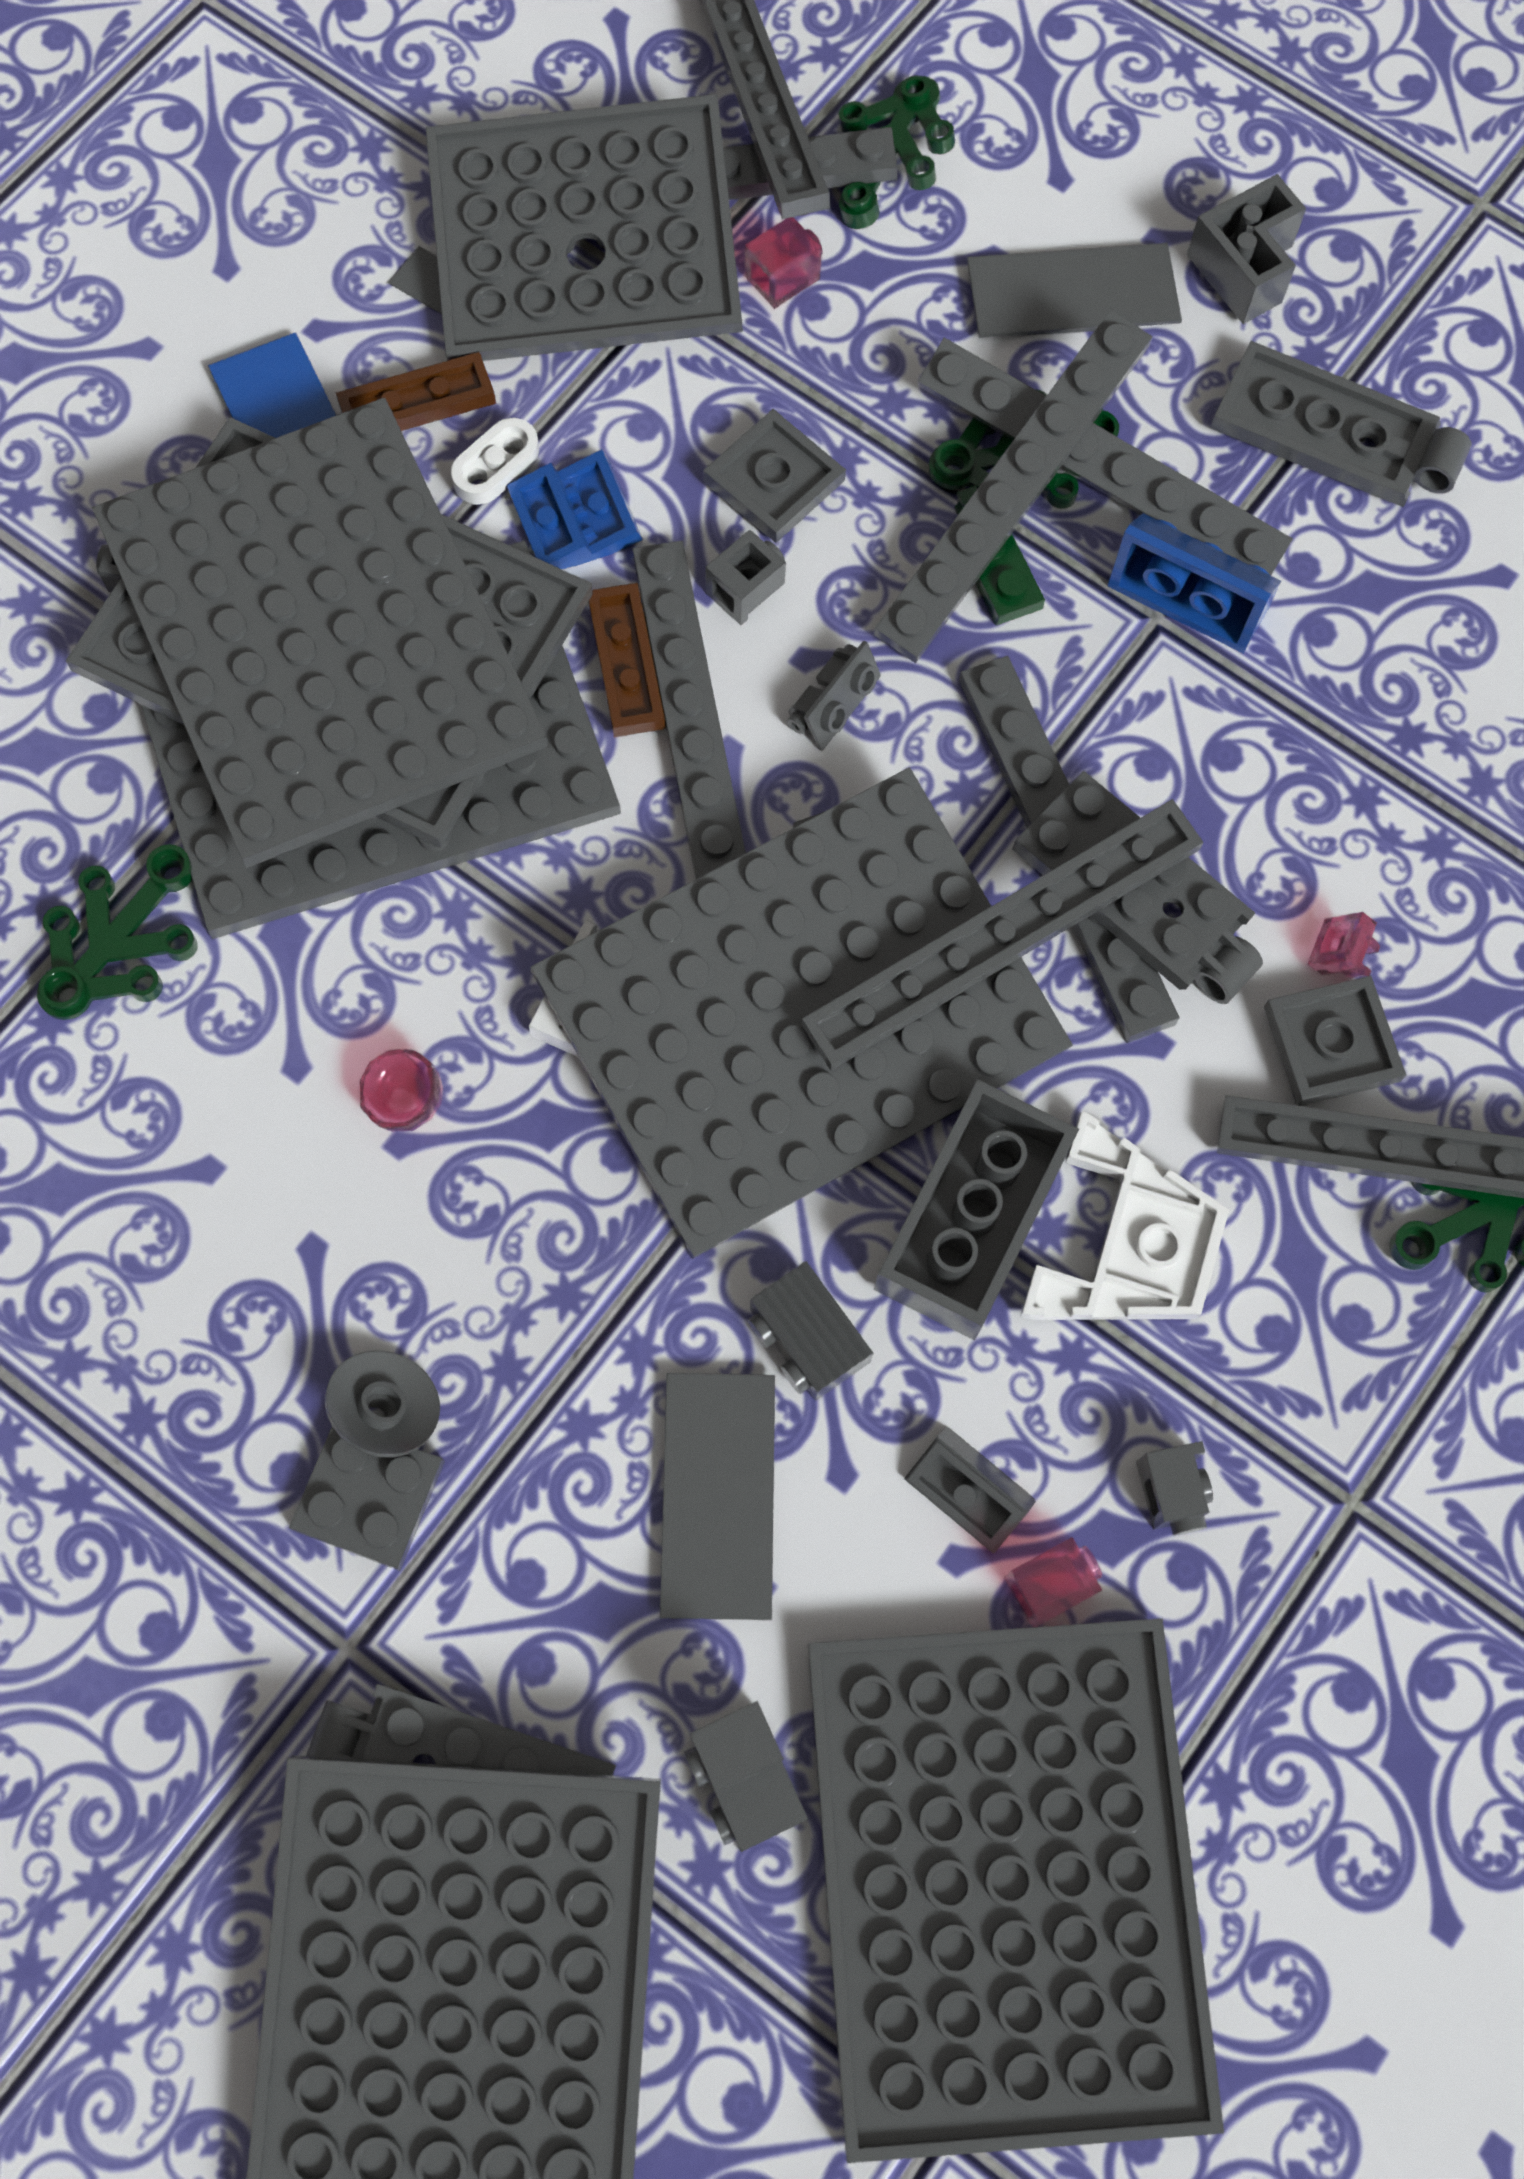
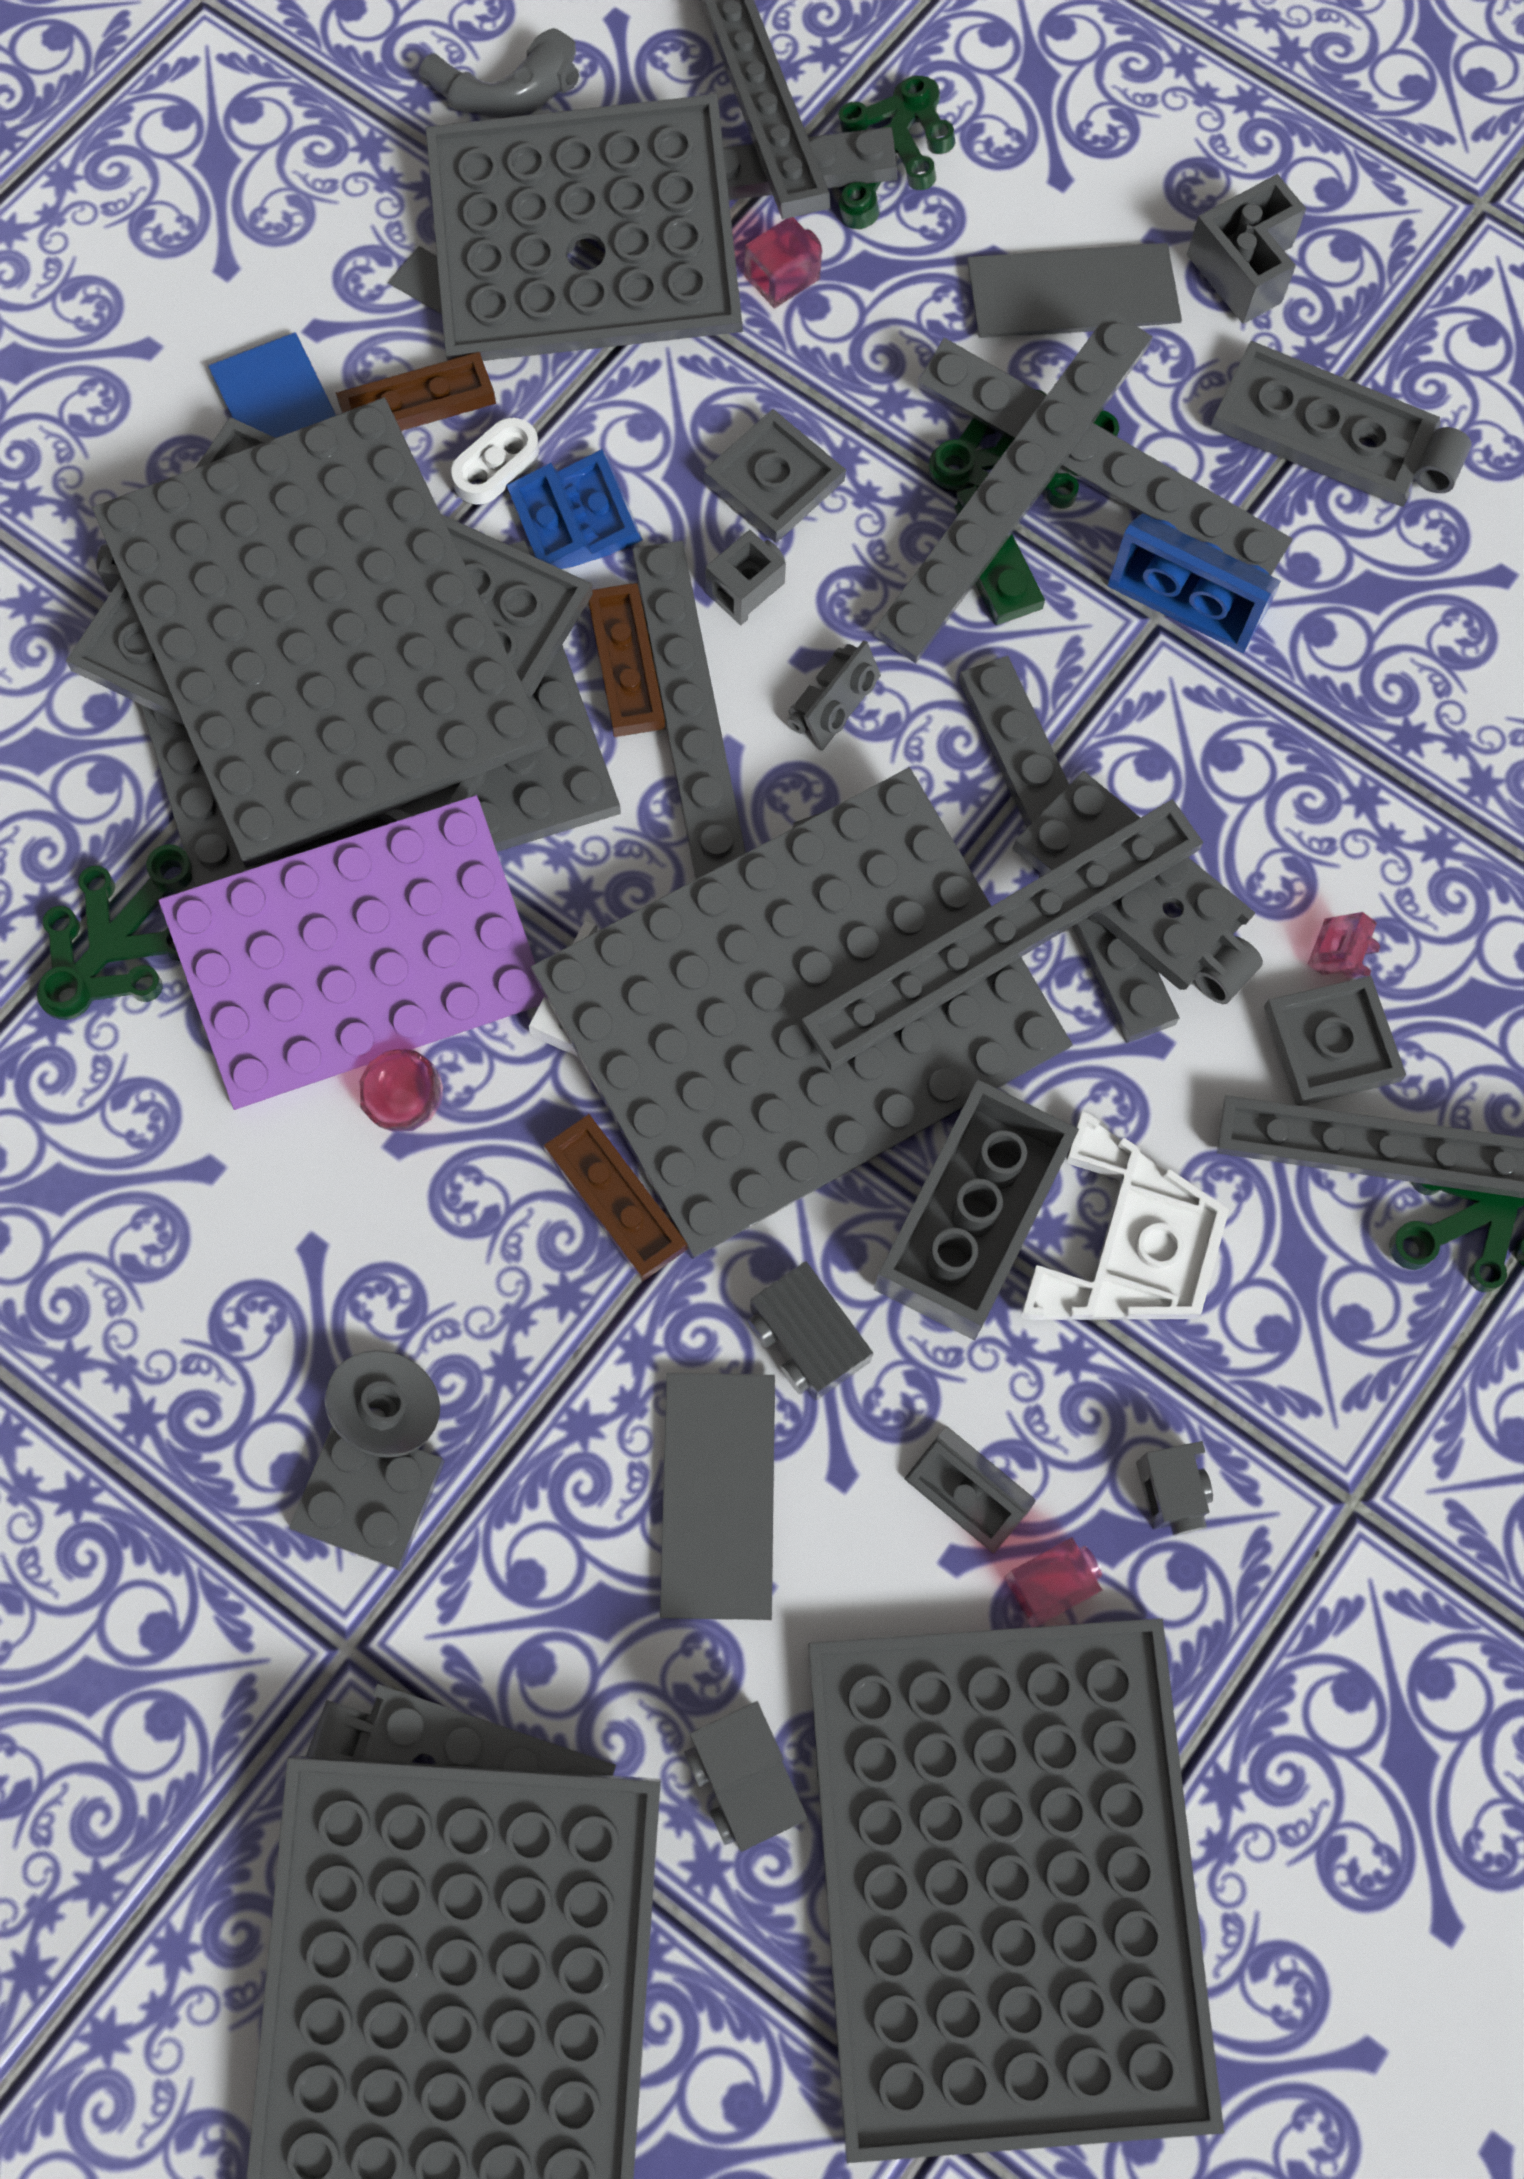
(353, 951): none -> medium lavender plate
(532, 85): none -> dark grey piece
(615, 1197): none -> reddish brown plate

